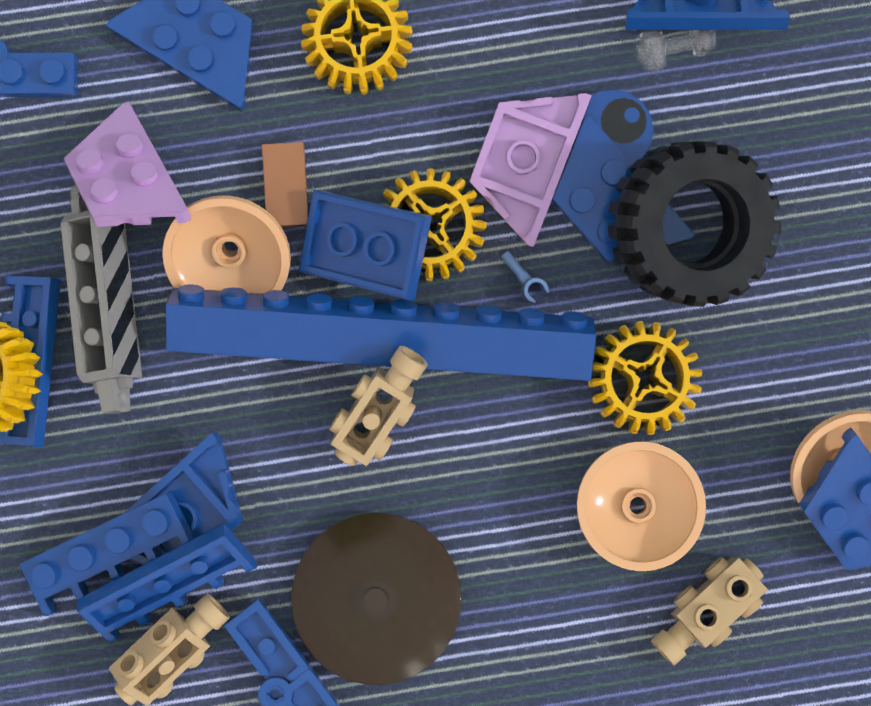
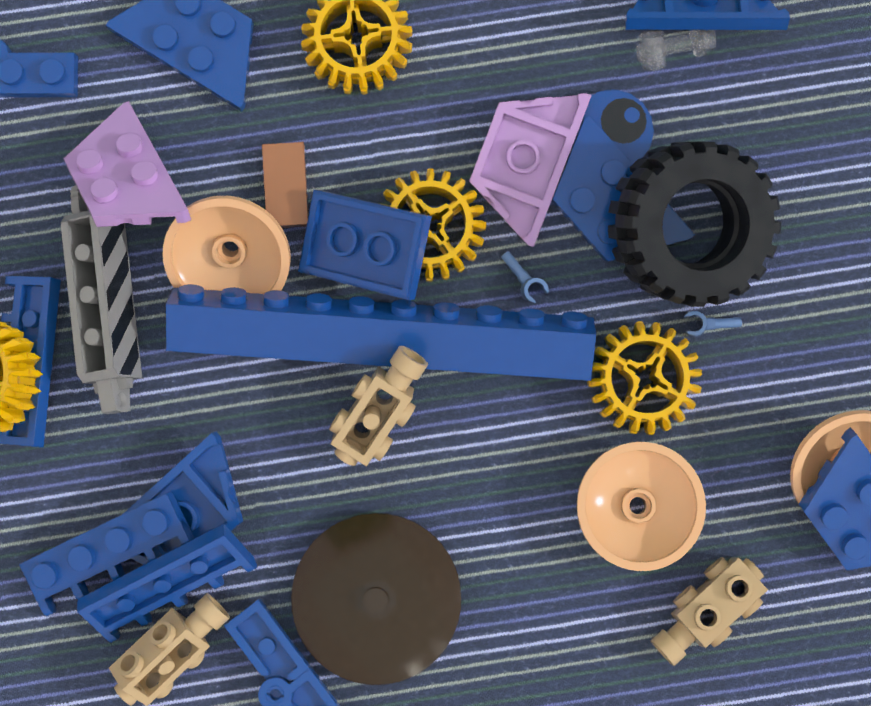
(712, 323): none -> medium blue hand

